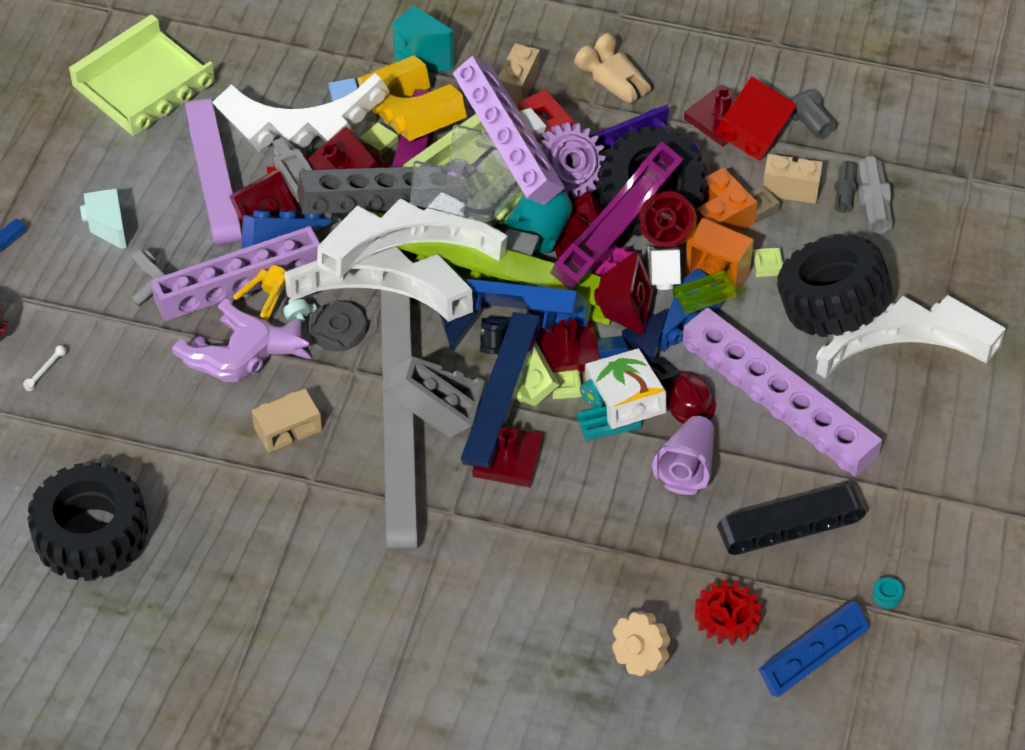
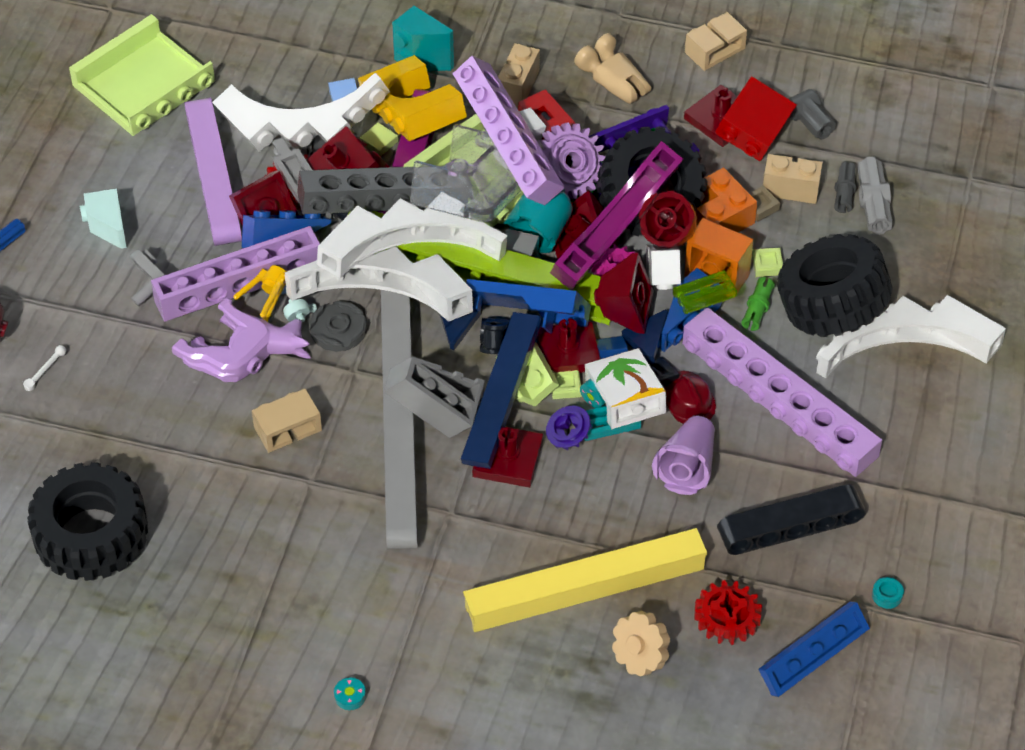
(350, 693): none -> teal tile
(561, 420): none -> dark purple gear
(585, 580): none -> light yellow tile
(716, 41): none -> tan piece
(758, 304): none -> bright green pin

